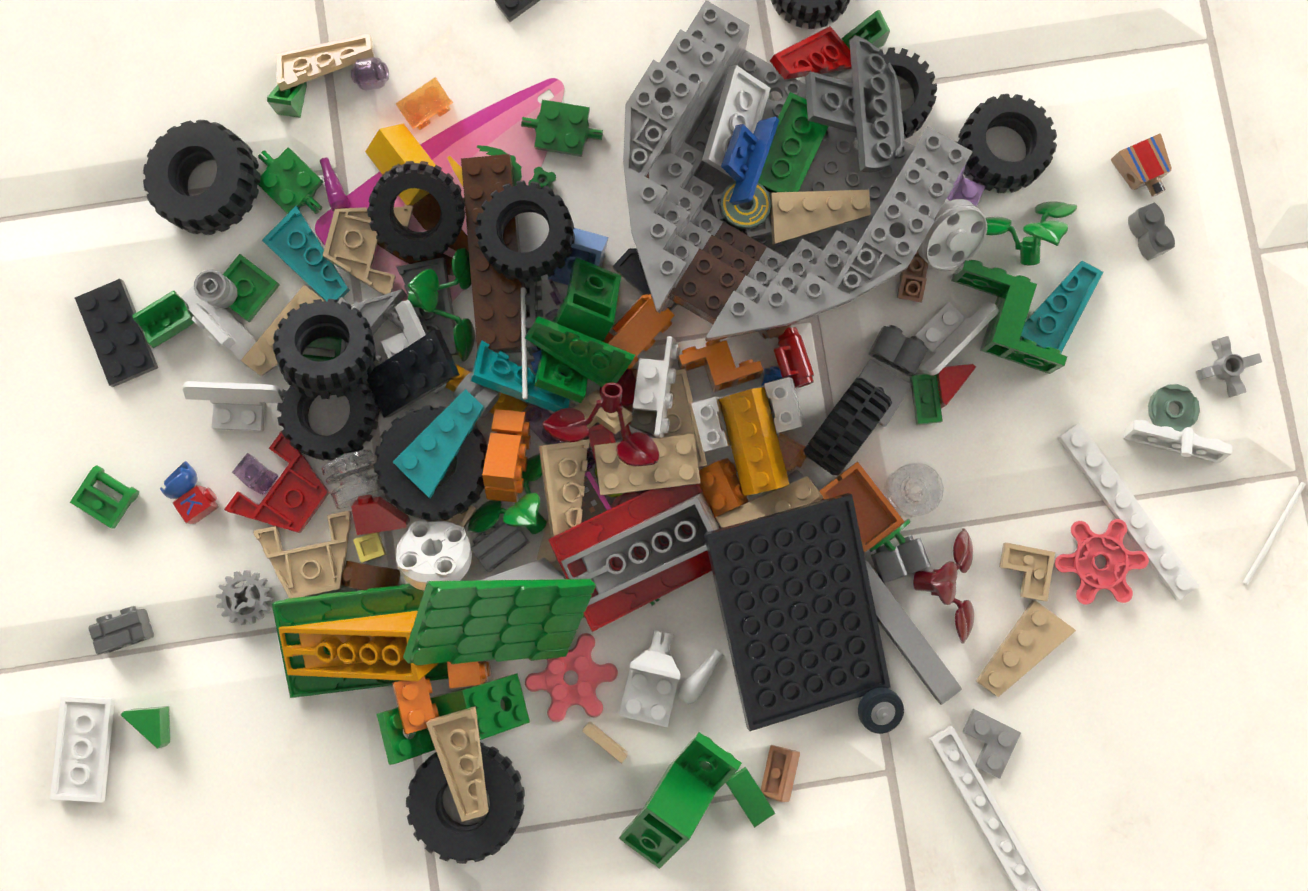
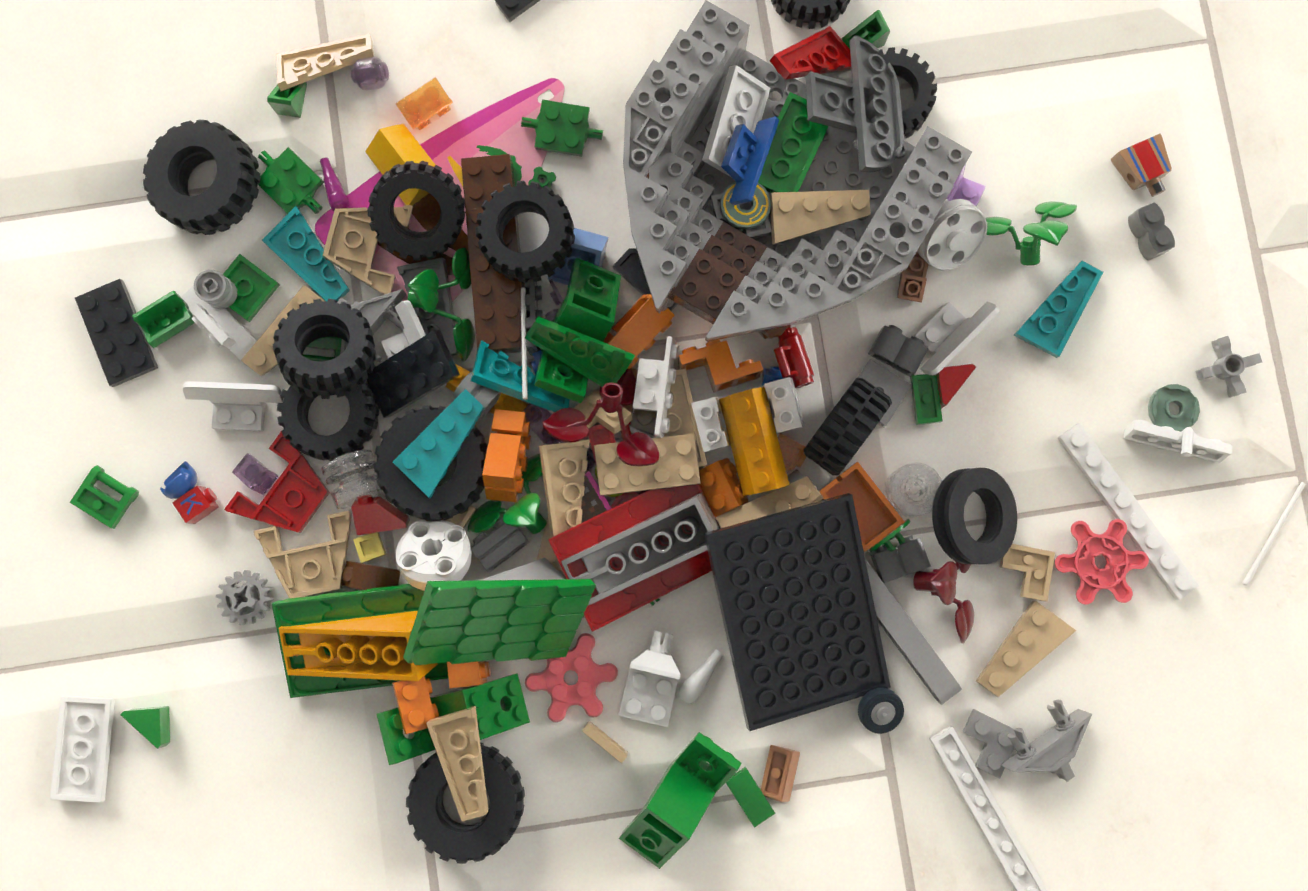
(120, 631): dark grey brick -> none
(949, 516): none -> black tyre
(1005, 329): green bracket -> none
(1024, 119): black tyre -> none
(1053, 748): none -> light grey connector

